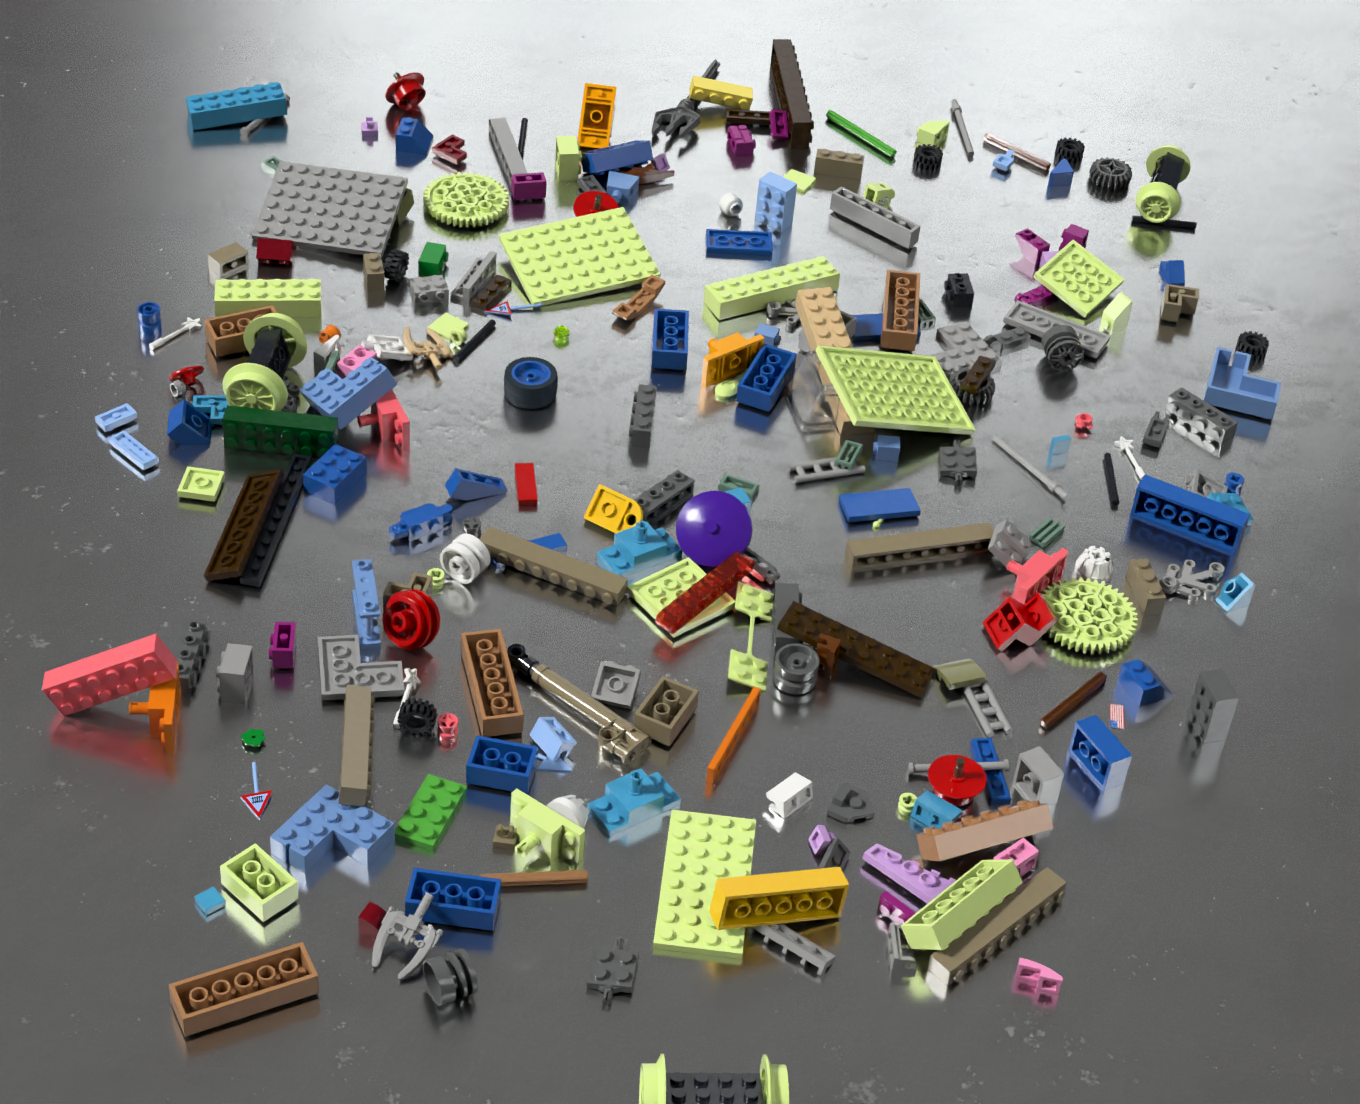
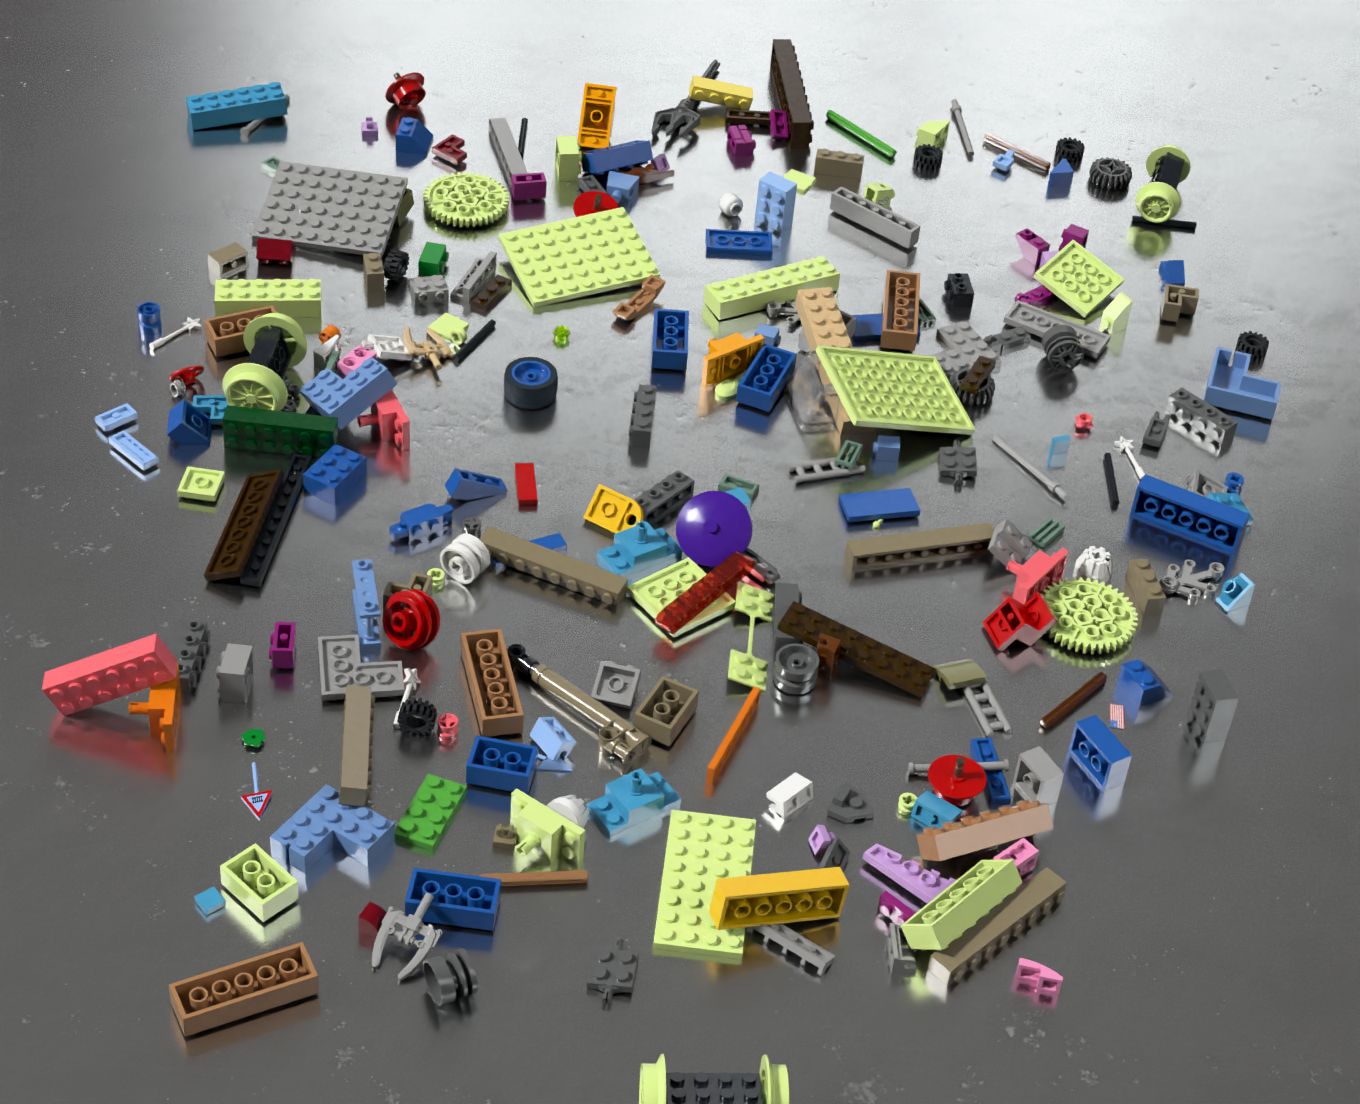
(504, 308): light blue piece -> none

